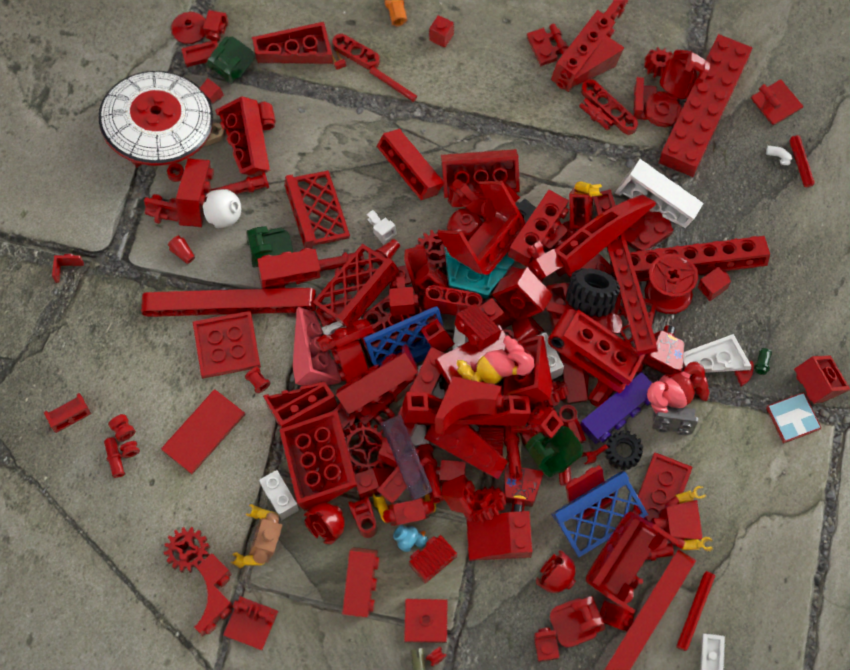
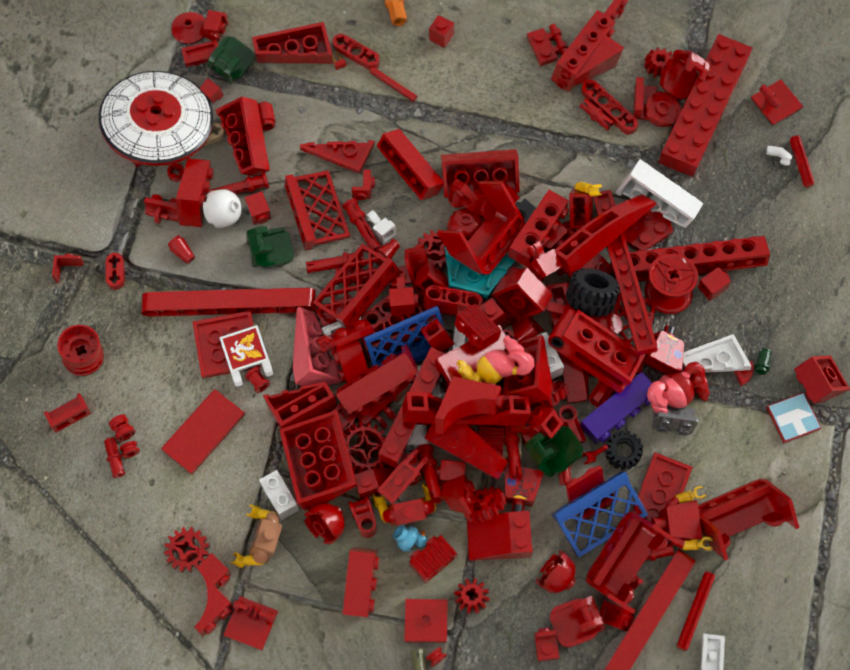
(77, 341): none -> red wheel
(119, 271): none -> red beam
(245, 350): none -> flag
(258, 208): none -> red brick
(288, 268): red wedge -> none
(344, 154): none -> red wing
(357, 218): none -> red pin
(364, 192): none -> red bracket
(406, 457): clear purple tile -> none
(464, 598): none -> red gear
(743, 509): none -> red windscreen

